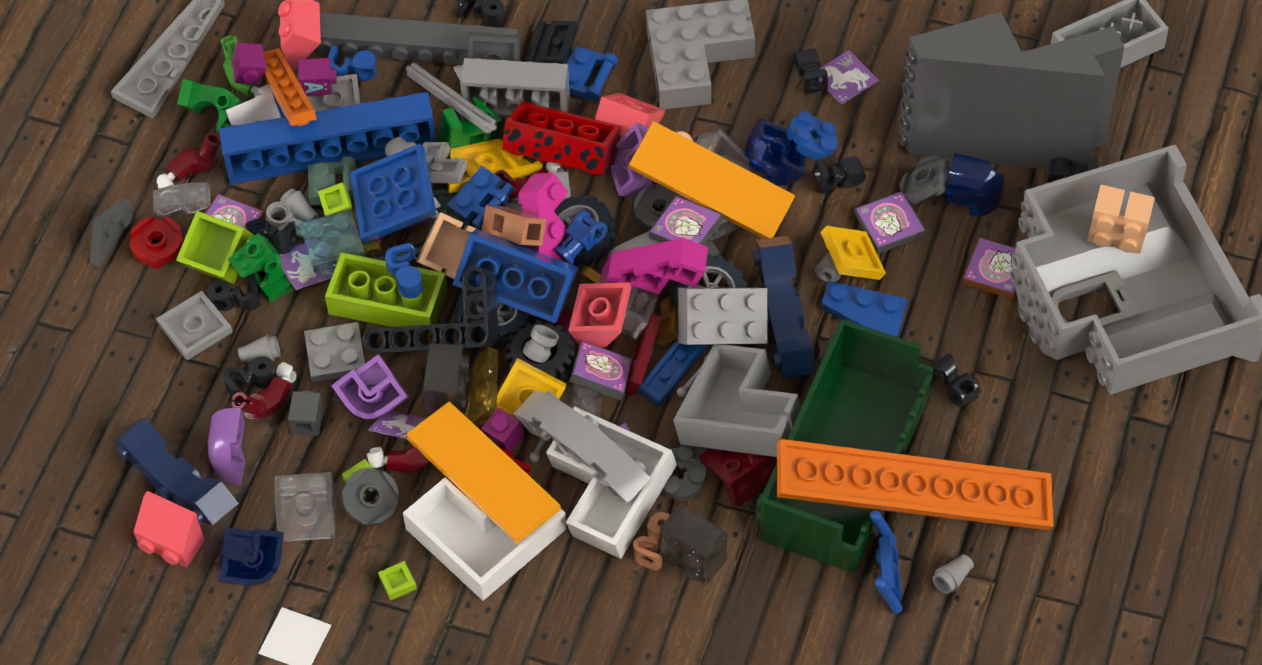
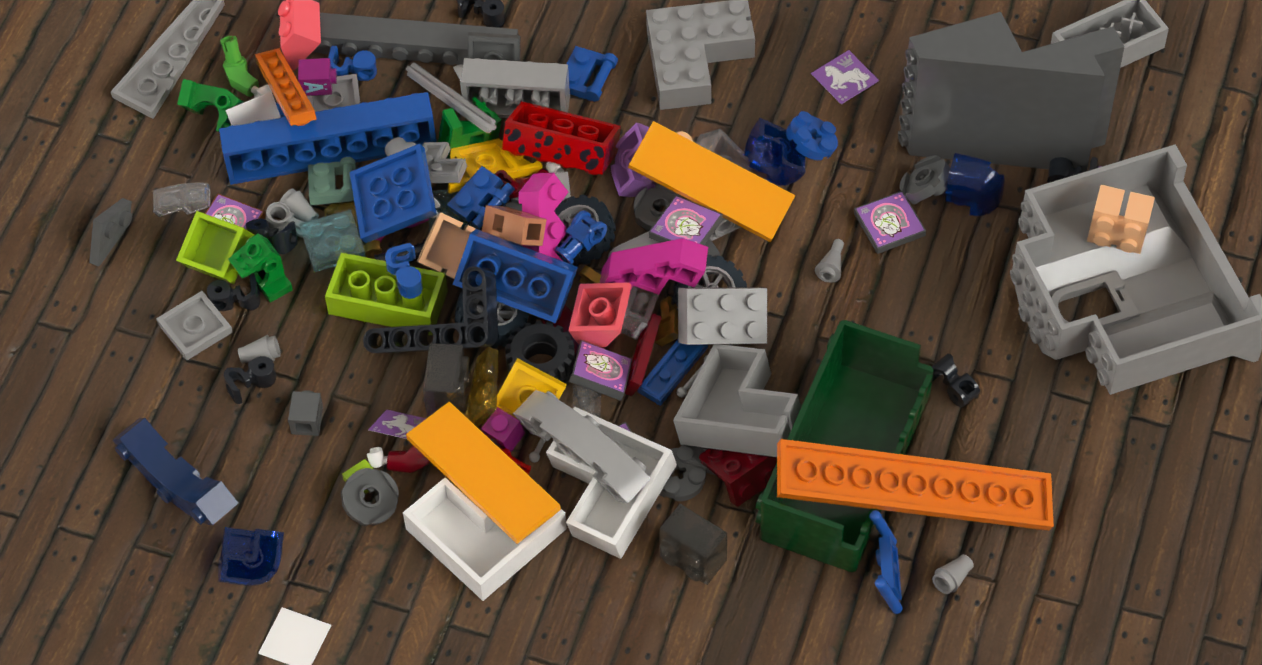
(156, 254): red plate -> none
(168, 530): coral slope -> none
(191, 161): dark red arm -> none
(225, 445): medium lavender brick -> none
(248, 63): magenta brick -> none
(267, 402): dark red arm -> none
(299, 268): sticker -> none
(305, 506): clear slope -> none
(334, 351): light grey plate -> none
(335, 199): lime plate -> none
(371, 389): medium lavender brick -> none
(397, 580): lime plate -> none
(540, 343): light grey wheel -> none
(553, 42): black plate -> none
(626, 111): coral slope -> none
(651, 542): nougat leg -> none
(784, 310): dark blue brick -> none
(808, 65): black leg -> none
(849, 172): black leg -> none
(853, 252): yellow plate -> none
(865, 307): blue wing -> none
(991, 268): tile -> none

